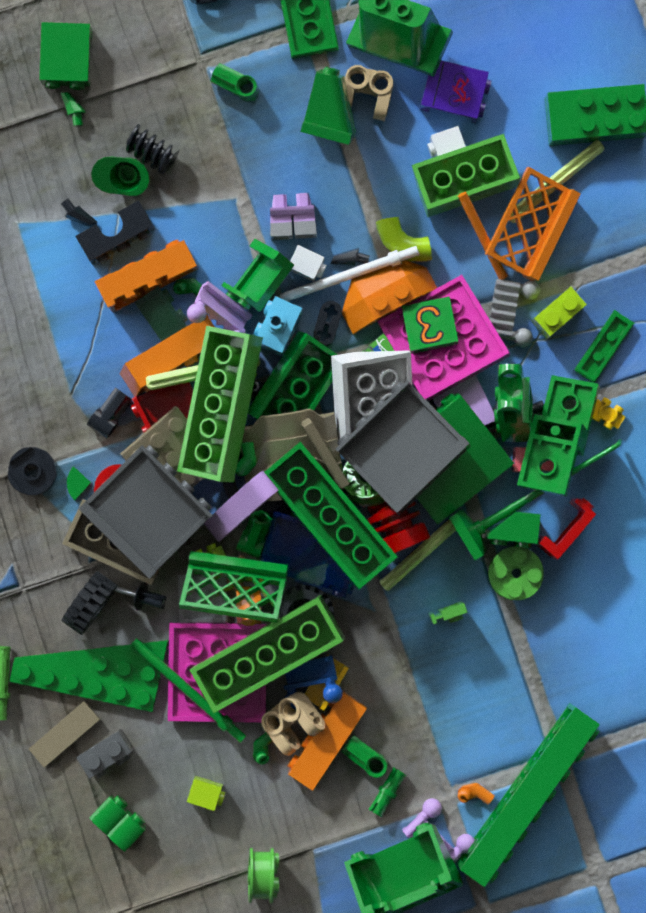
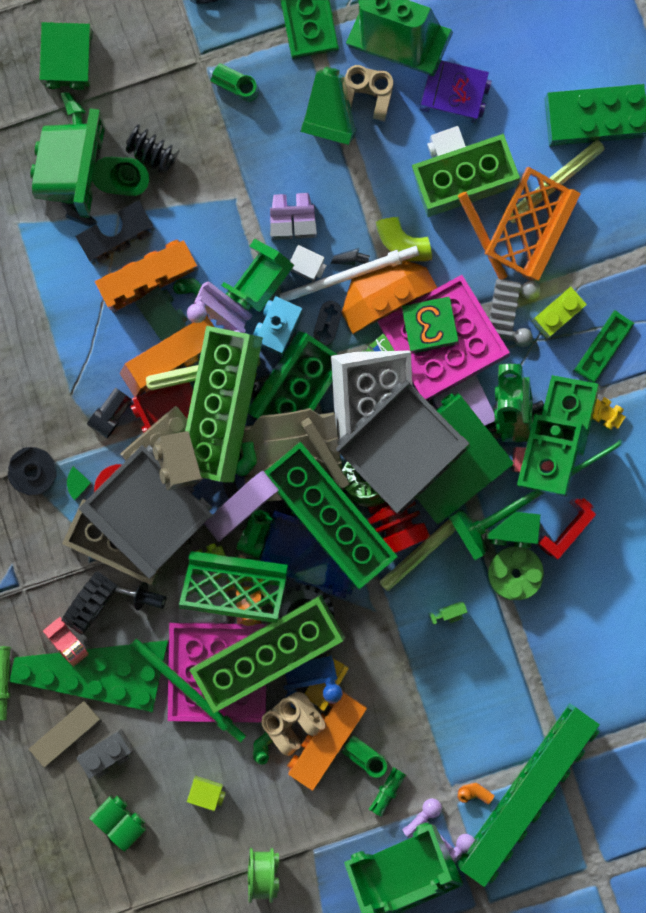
(65, 642): none -> coral leg
(67, 162): none -> windscreen
(176, 460): none -> dark tan brick

